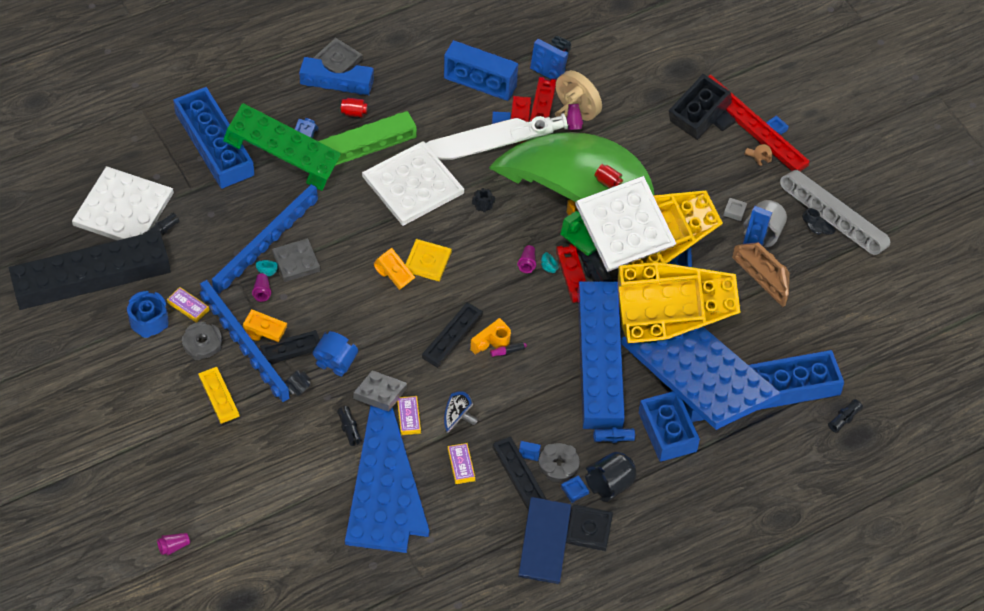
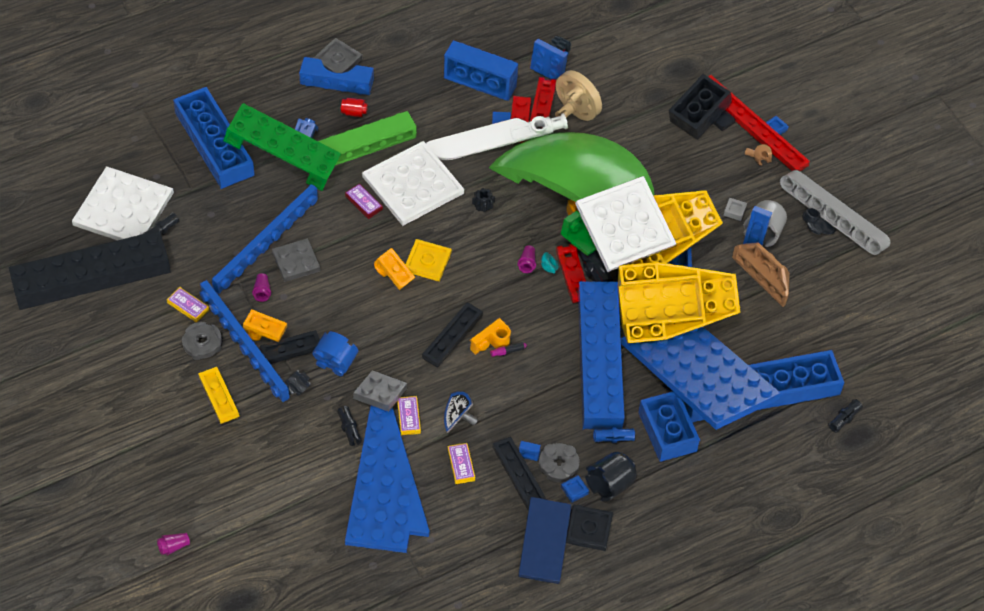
(147, 313): blue brick -> none
(266, 267): teal animal -> none
(363, 201): none -> tile
(574, 117): magenta cone -> none
(608, 176): red brick -> none

